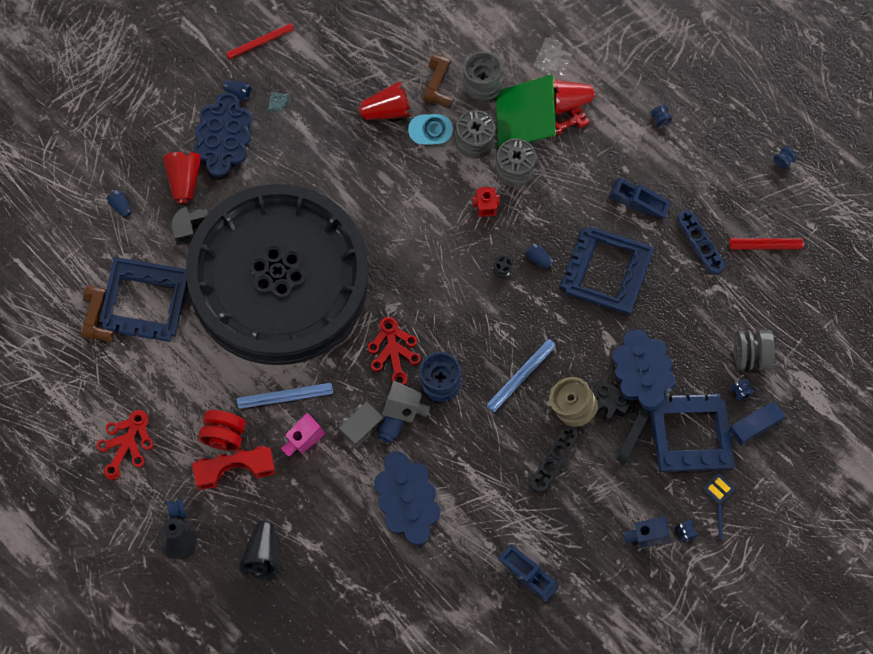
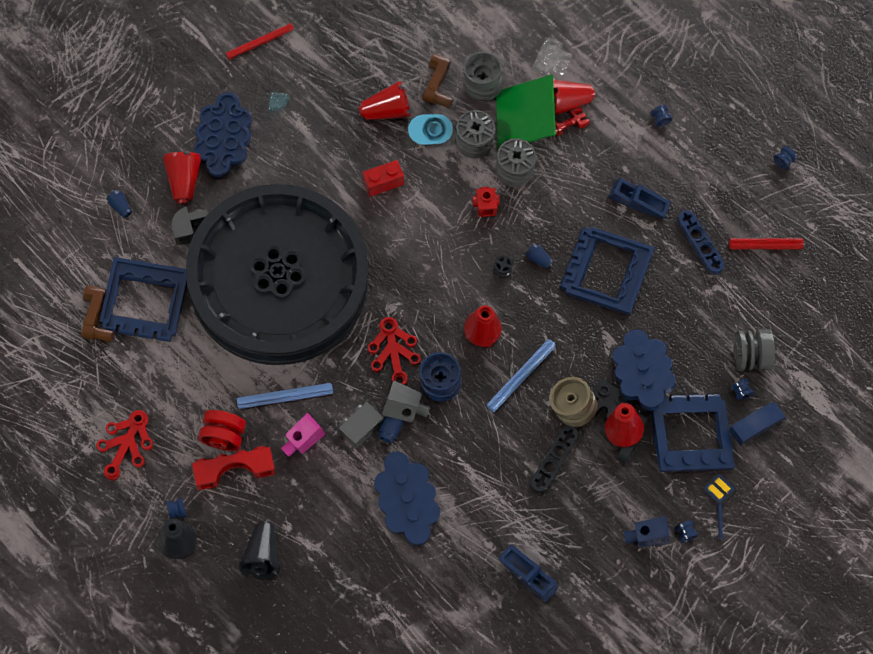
(240, 89): dark blue cone -> none
(383, 178): none -> red brick
(483, 327): none -> red cone
(624, 426): none -> red cone

